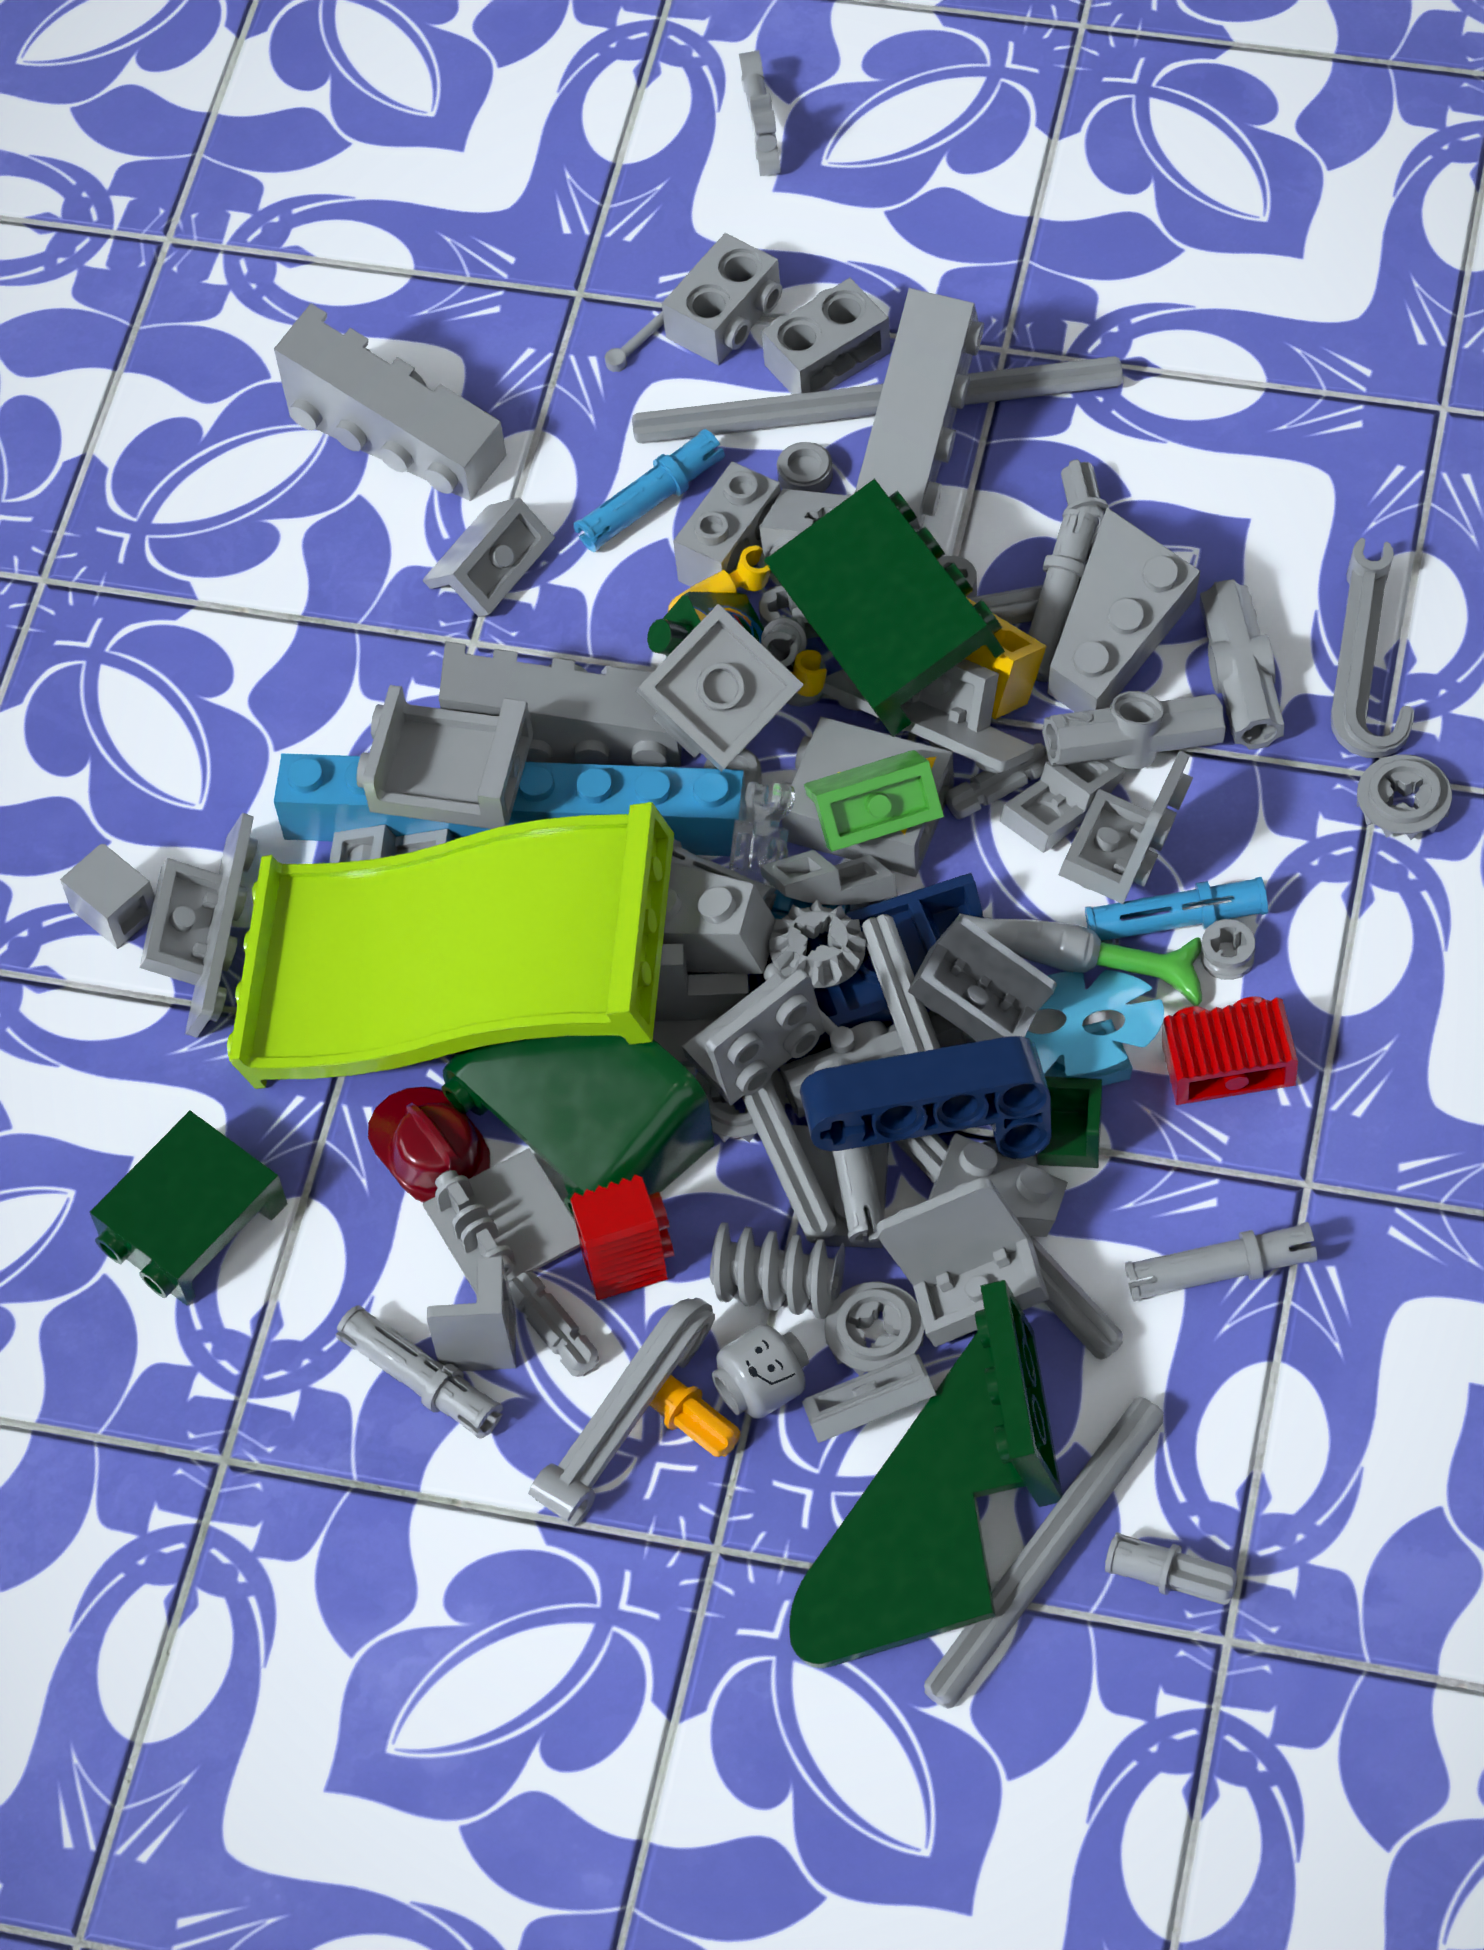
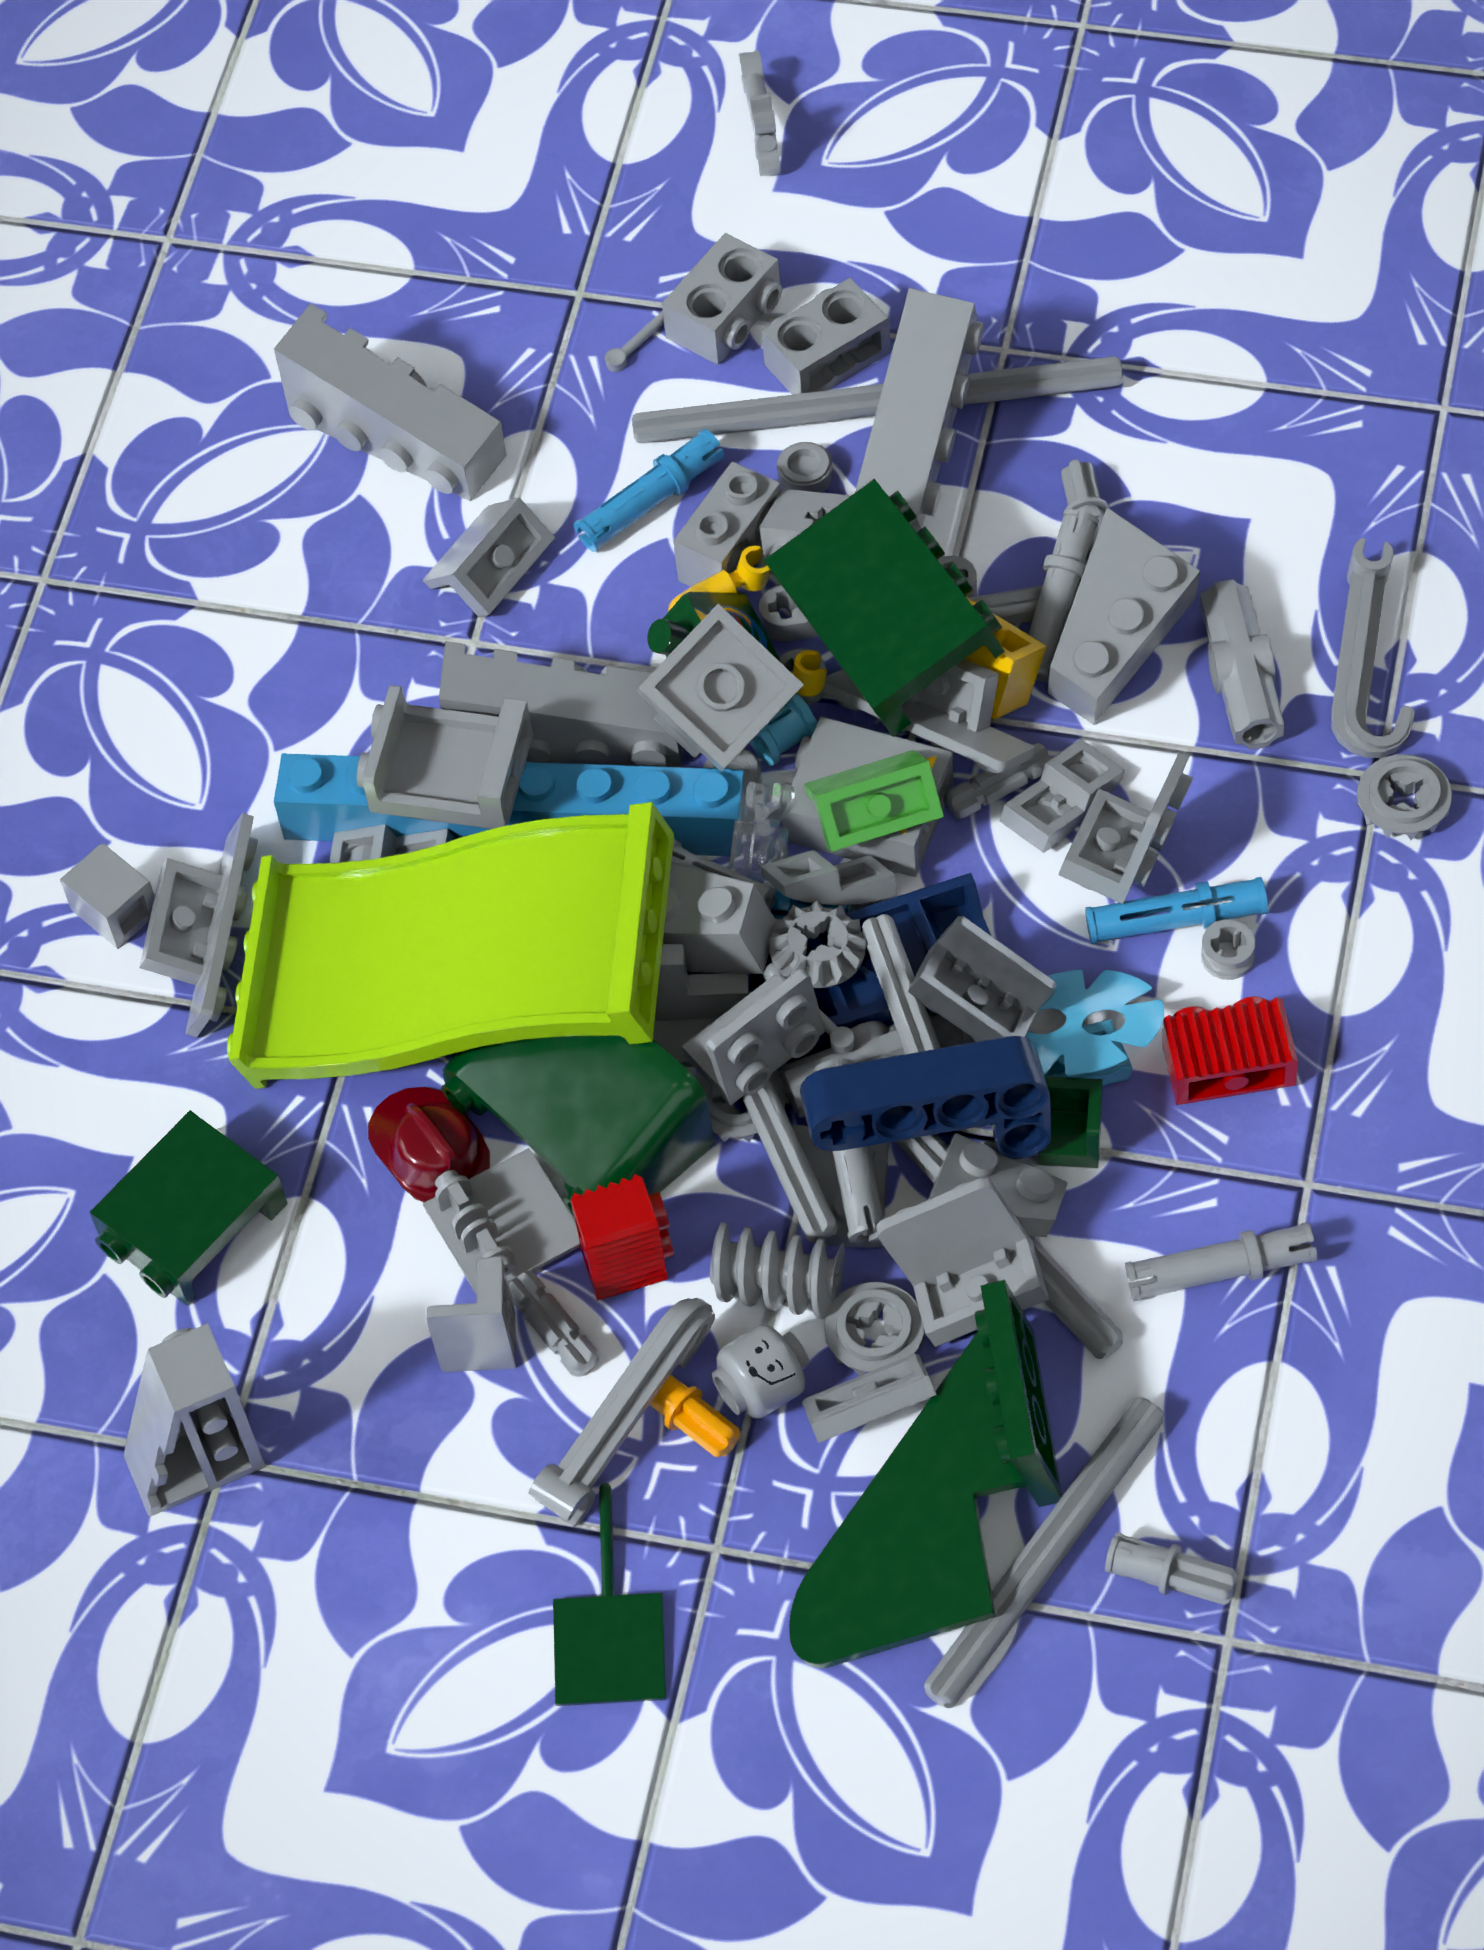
(187, 1423): none -> light grey wedge
(437, 1384): light grey pin -> none
(608, 1643): none -> dark green piece
(784, 730): none -> medium azure bush
(785, 638): light grey axle -> none
(1080, 950): piece -> none
(1133, 730): light grey piece -> none

